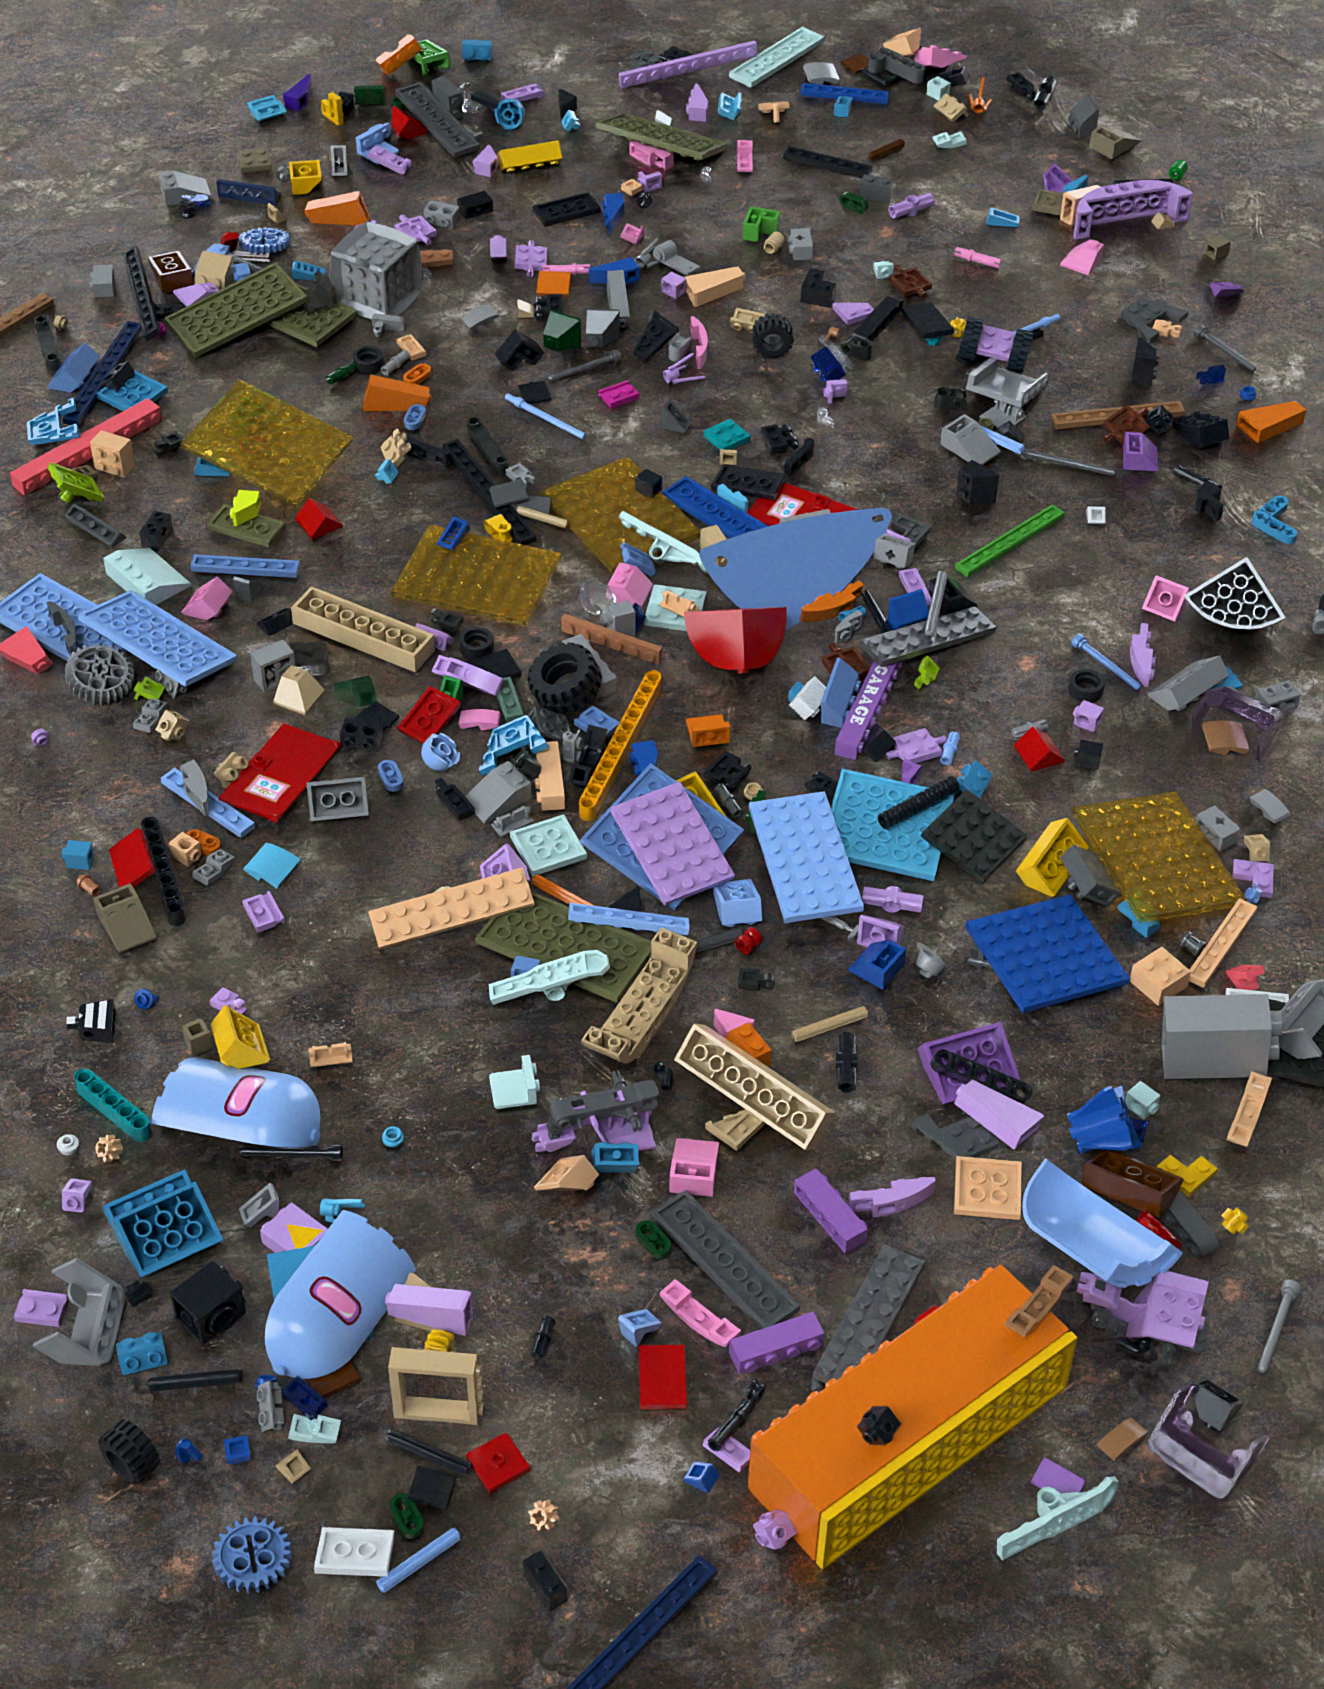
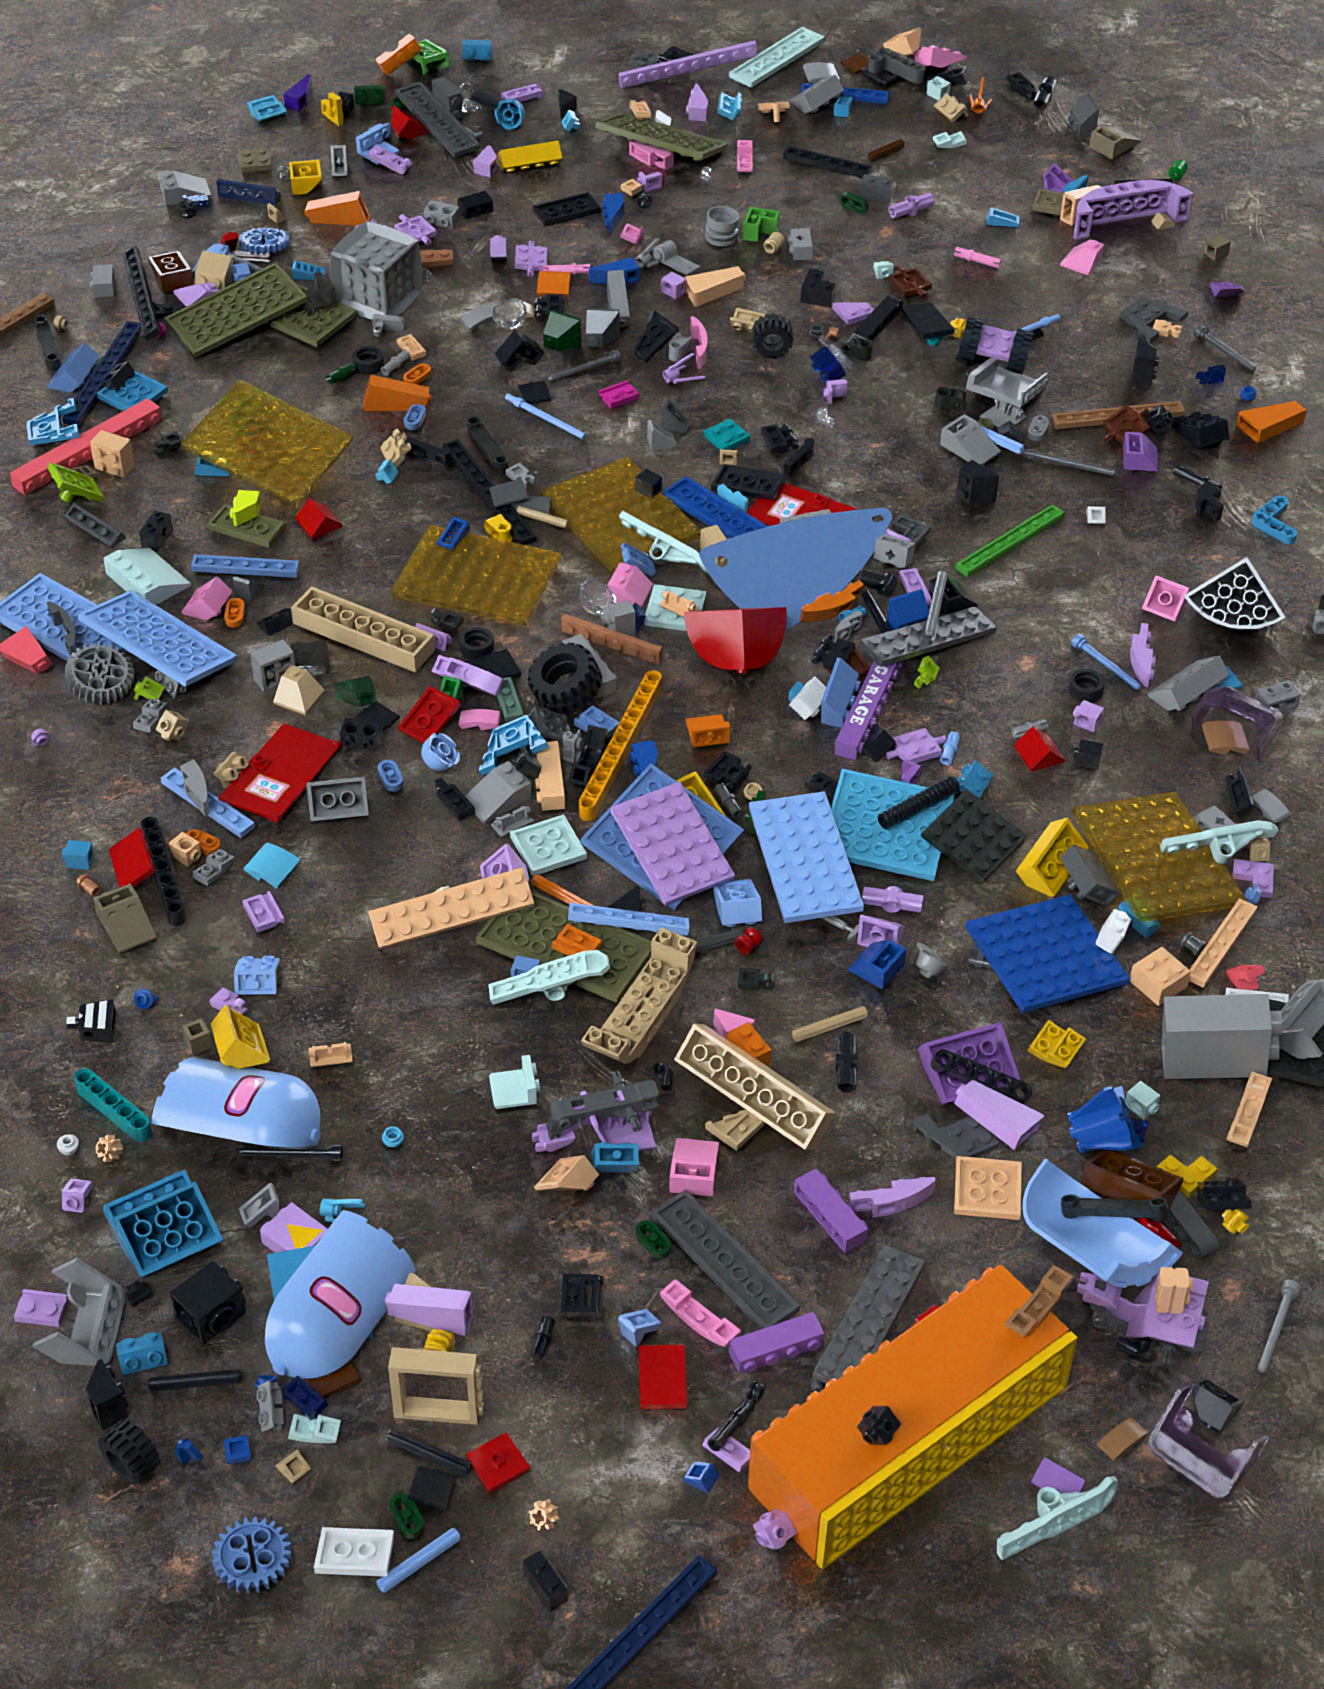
(106, 1396): none -> black slope
(234, 612): none -> orange plate
(256, 975): none -> light blue bracket
(510, 313): none -> clear piece
(573, 940): none -> orange plate
(574, 1295): none -> black plate
(640, 109): none -> light nougat plate
(659, 437): none -> light grey slope
(722, 226): none -> light grey wheel
(816, 330): none -> dark grey bush
(818, 94): none -> light grey slope
(840, 649): none -> black plate
(882, 583): none -> black piece
(1038, 428): none -> light grey plate
(1056, 1044): none -> yellow slope
(1113, 931): none -> white brick
(1155, 1208): none -> pearl dark grey piece
(1173, 1290): none -> light nougat brick
(1223, 1194): none -> black plate
(1228, 838): none -> light aqua piece
(1239, 792): none -> black hinge

